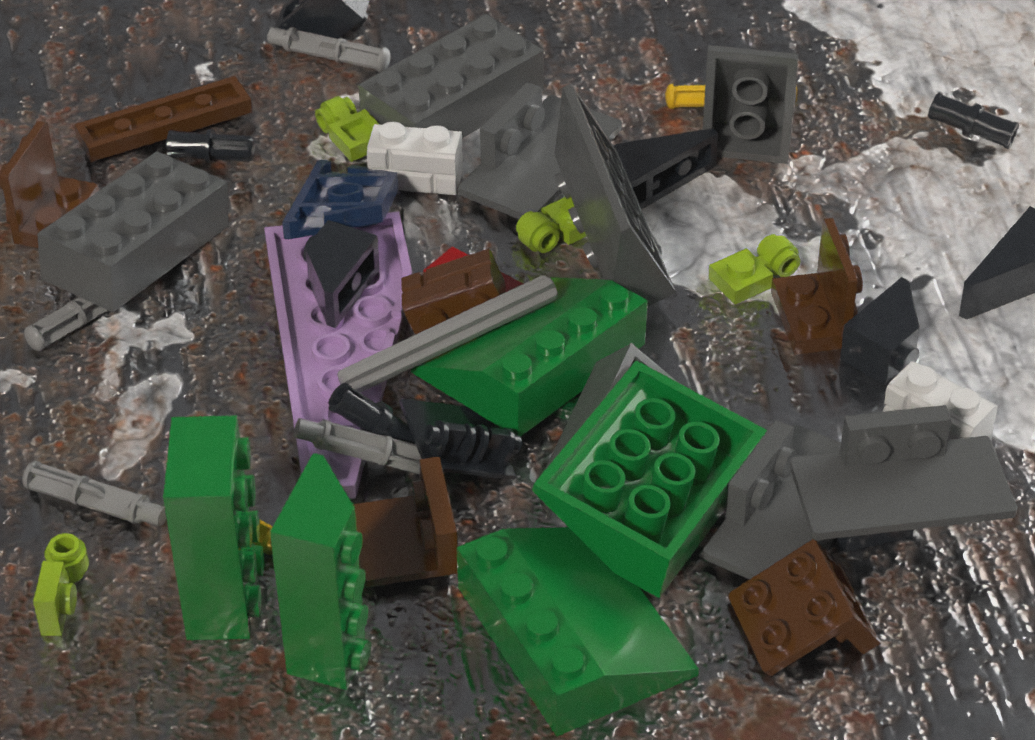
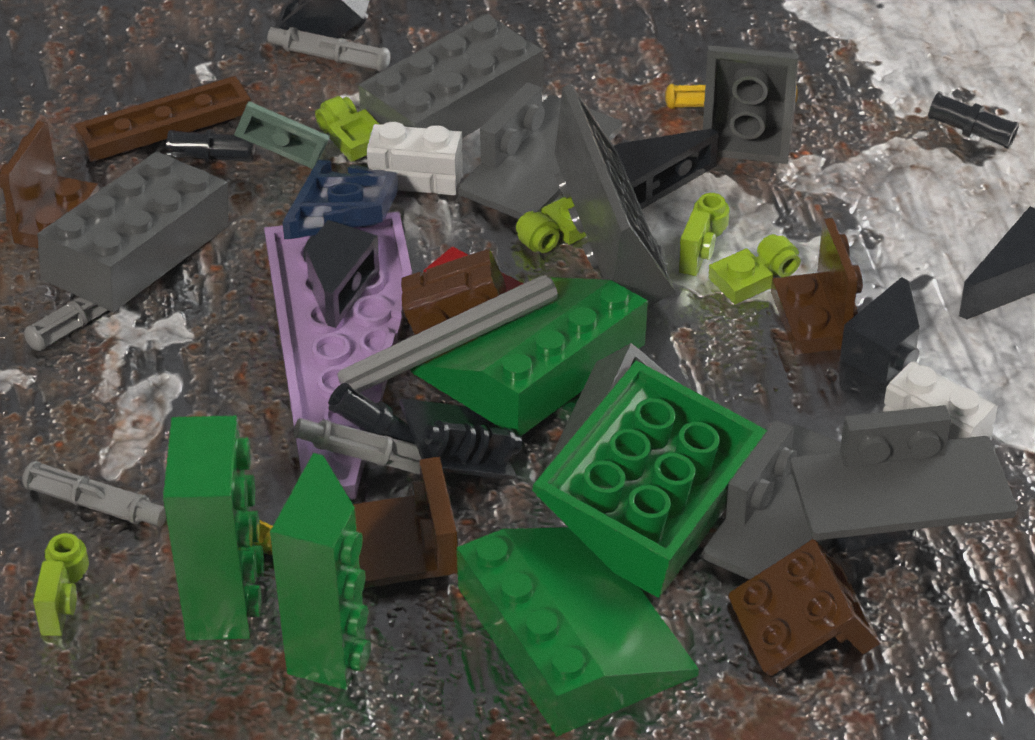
(281, 135): none -> sand green slope
(698, 239): none -> lime plate

